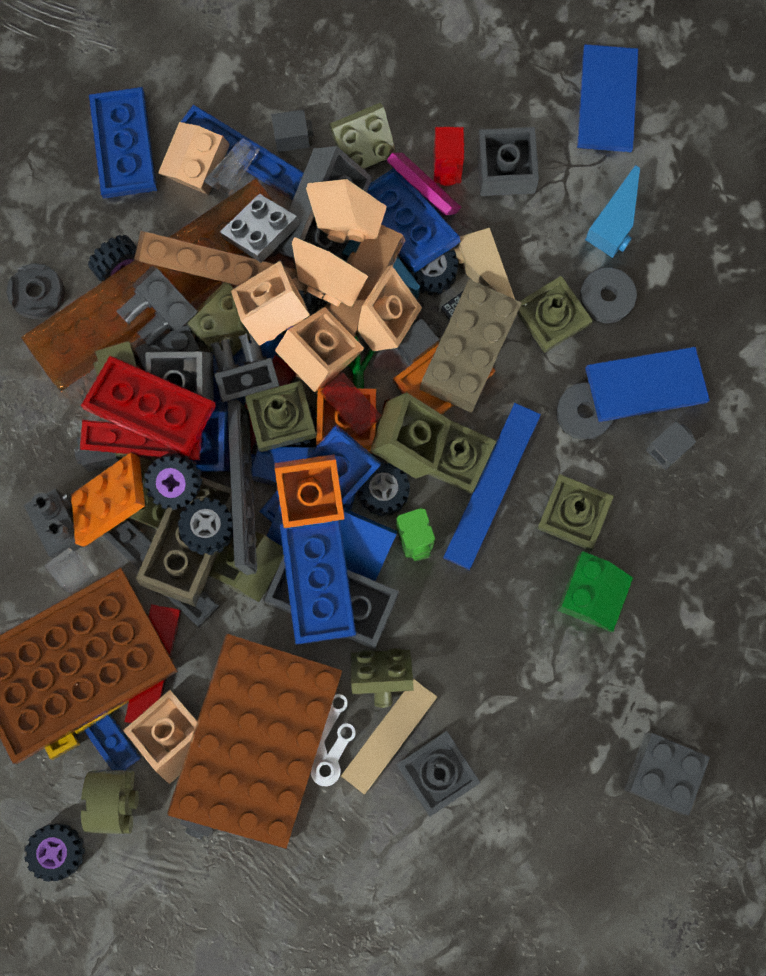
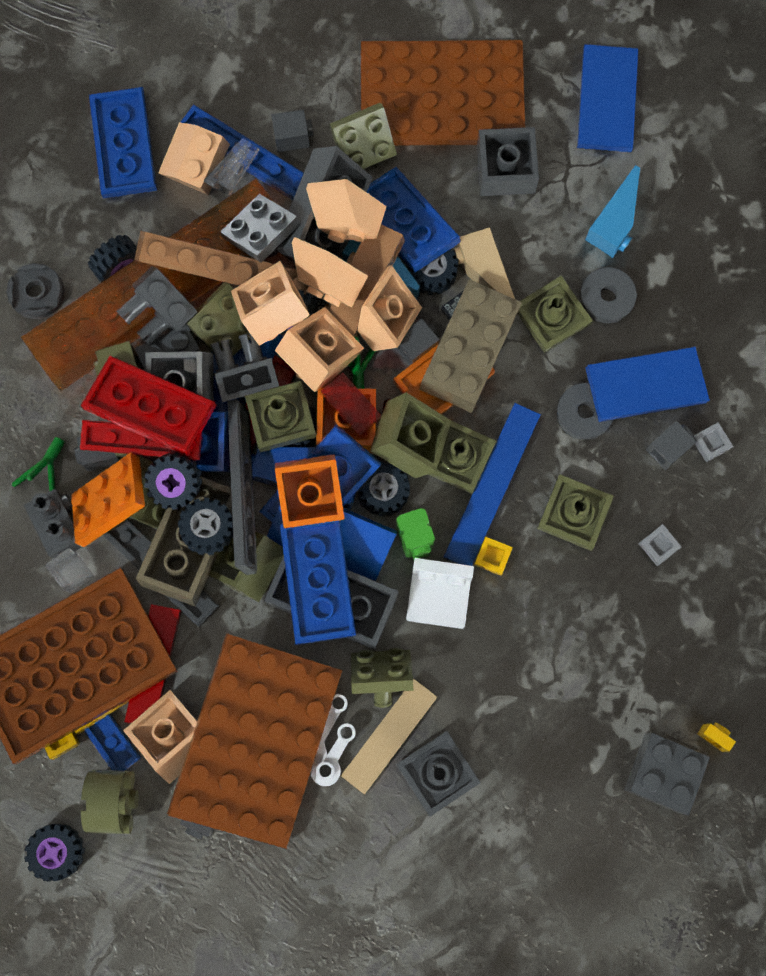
(48, 459): none -> green plant
(423, 184): dark pink tile -> none
(439, 593): none -> white bracket
(444, 88): none -> dark orange plate
(448, 155): red brick -> none
(493, 556): none -> yellow plate
(595, 591): green slope -> none
(660, 545): none -> light grey plate
(712, 442): none -> light grey plate
(717, 736): none -> yellow plate

